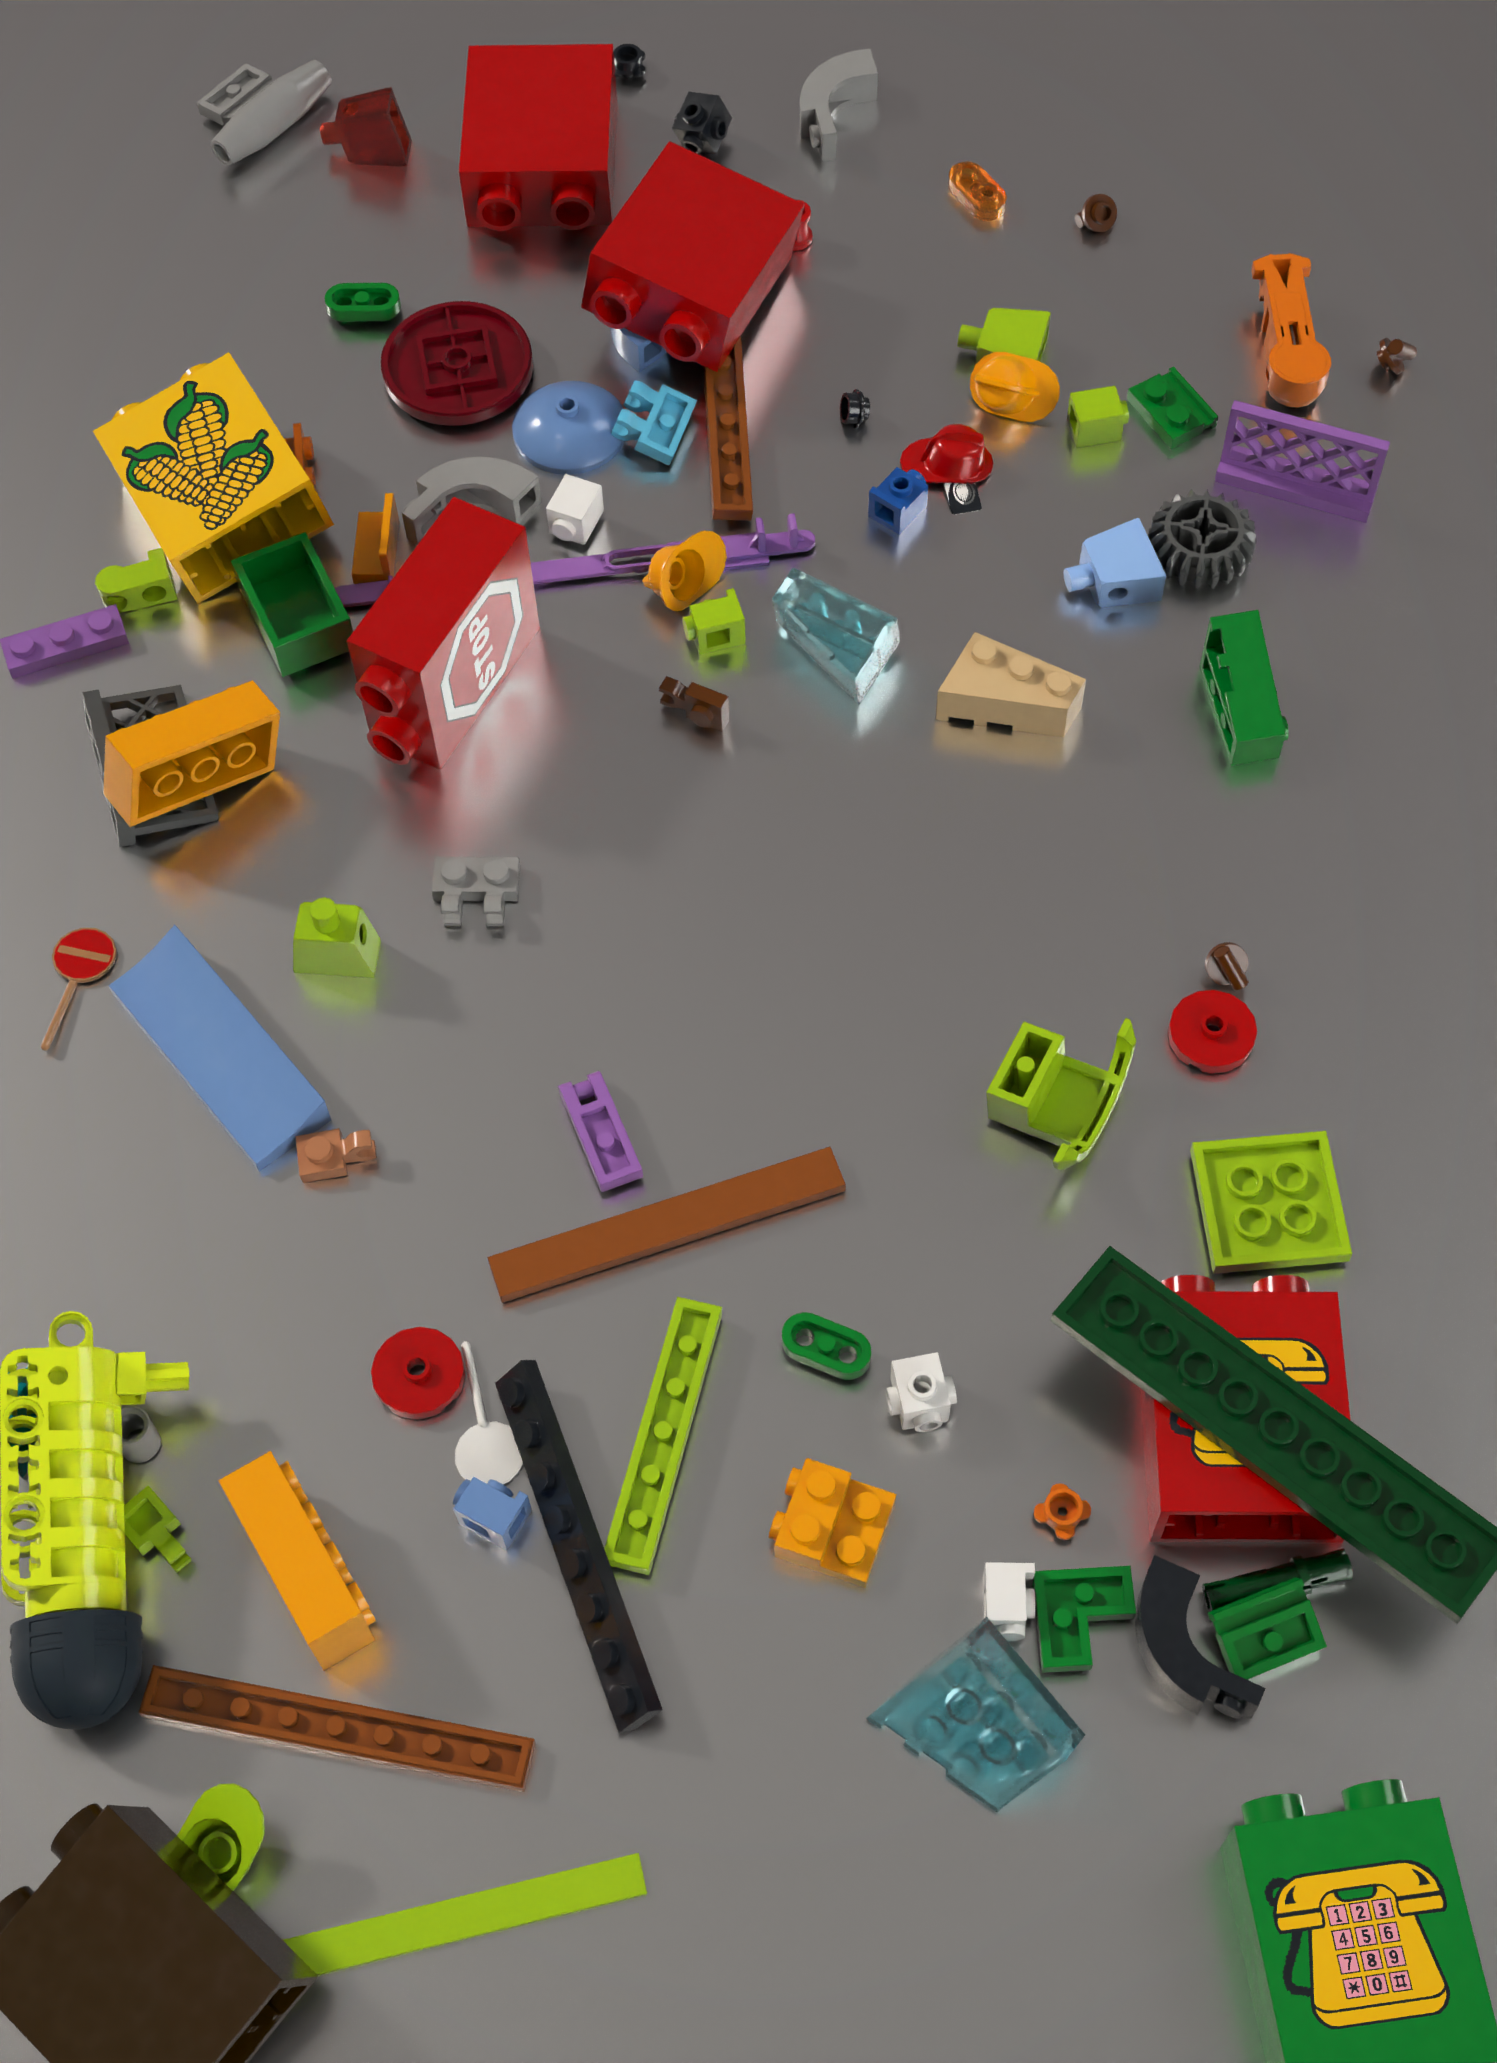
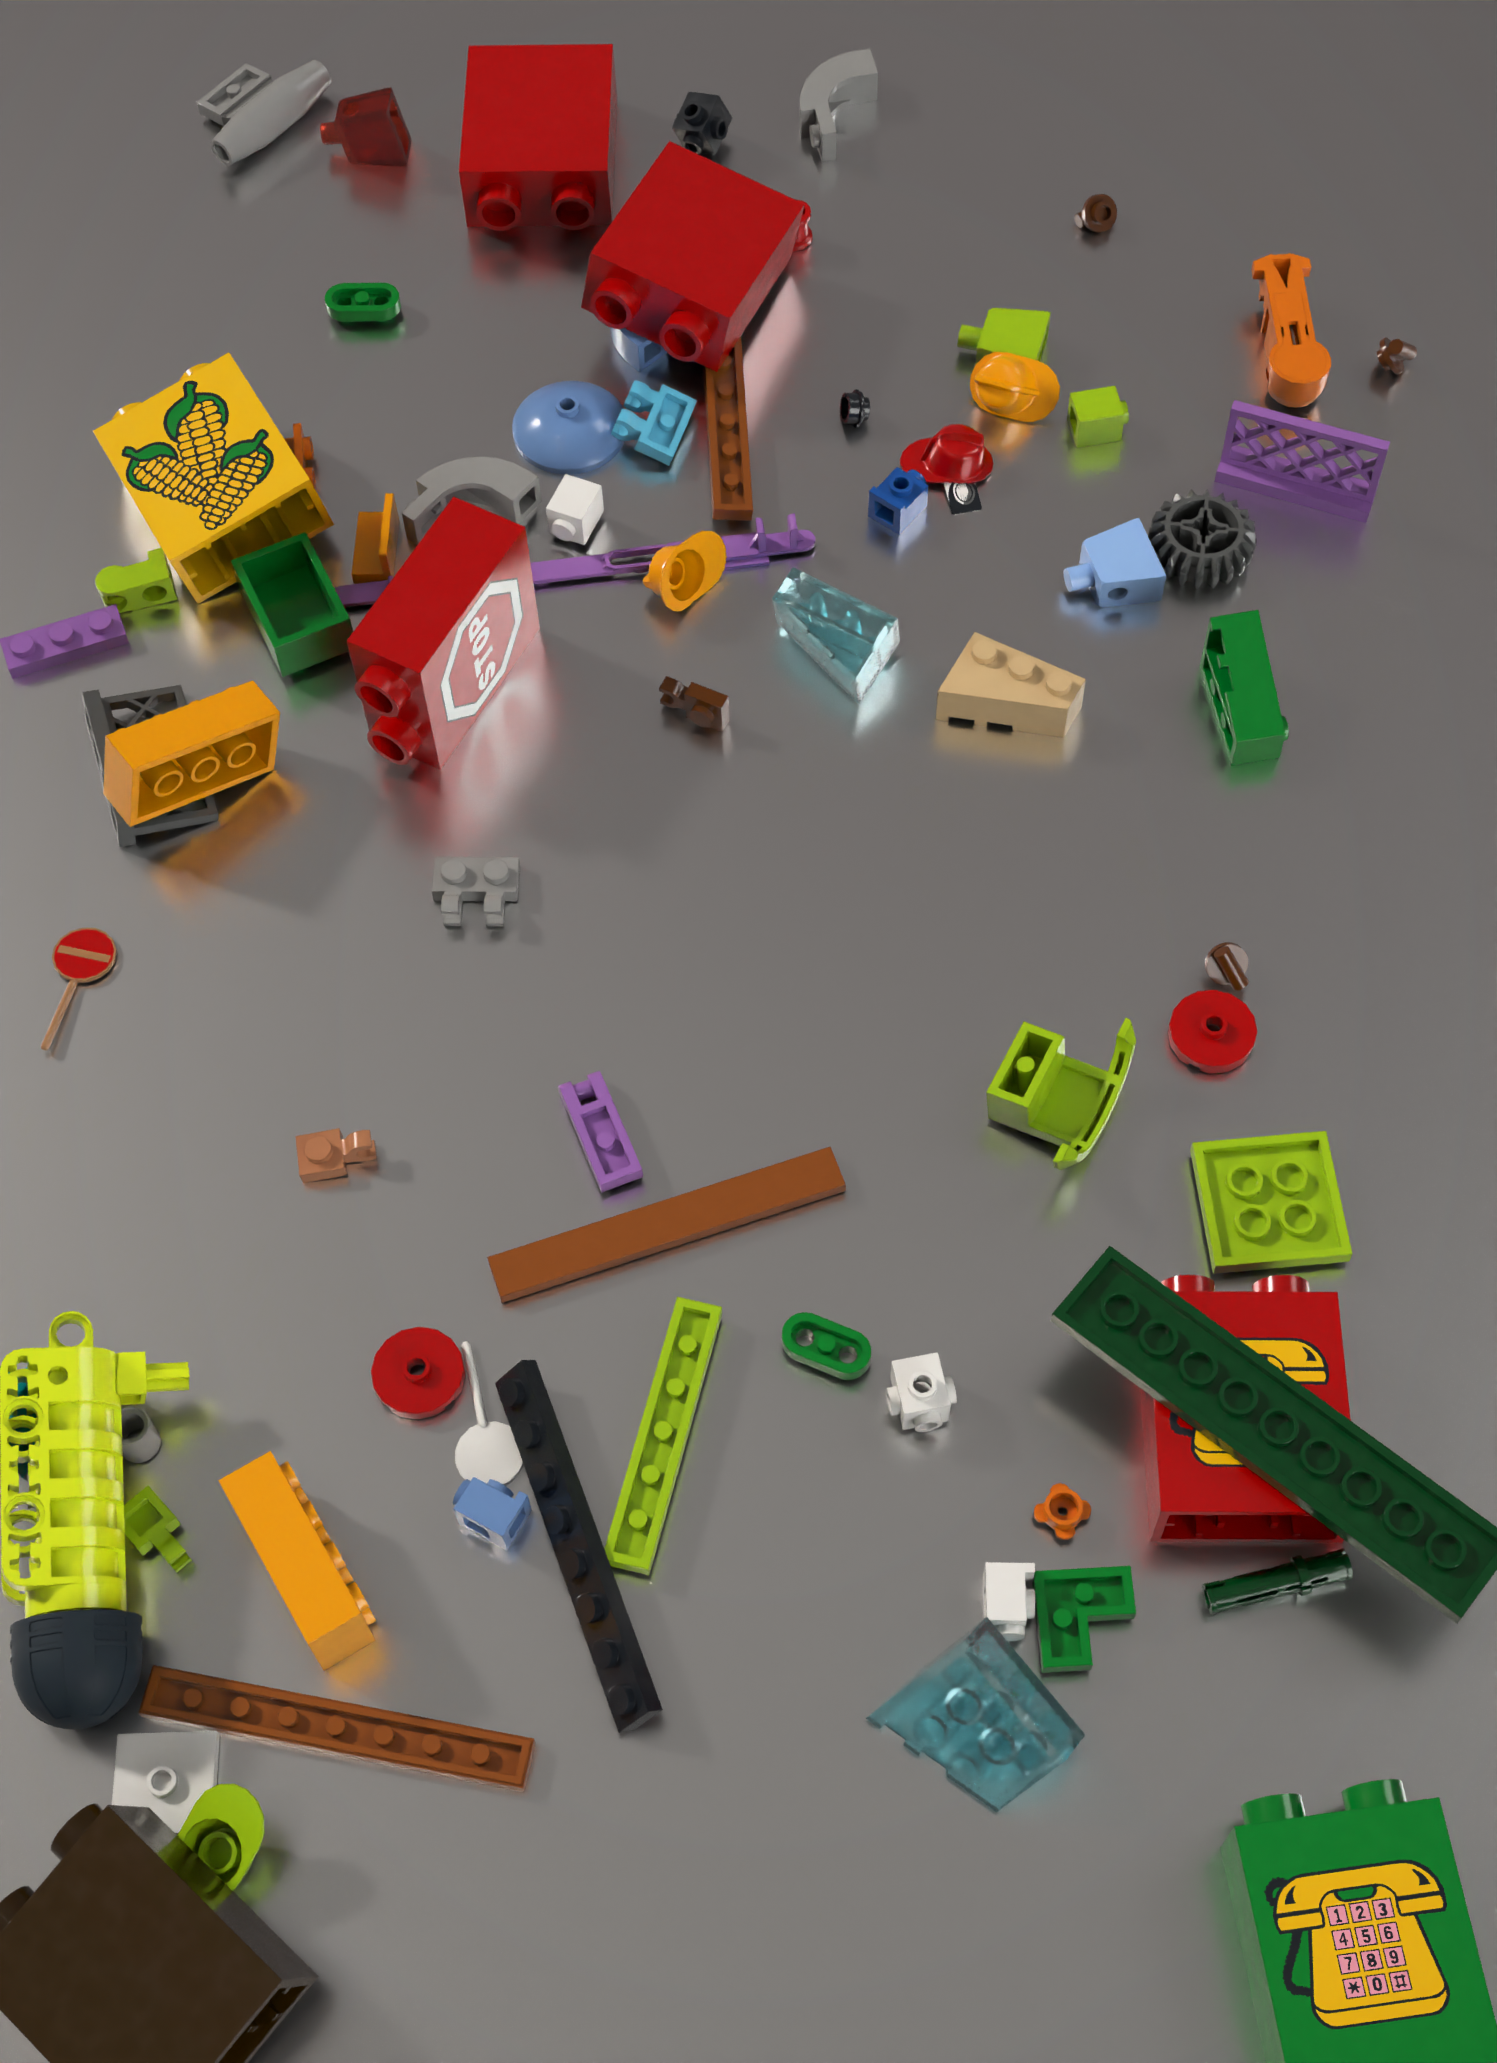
(165, 1772): none -> white plate
(220, 1050): medium blue arch -> none
(334, 940): lime torso -> none
(457, 363): dark red plate -> none
(471, 1915): lime piece -> none
(628, 61): black plate -> none
(716, 623): lime brick -> none
(831, 1522): light orange plate -> none
(977, 191): clear orange plate -> none
(1171, 1653): black arch -> none
(1172, 407): green plate -> none
(1267, 1629): green plate -> none

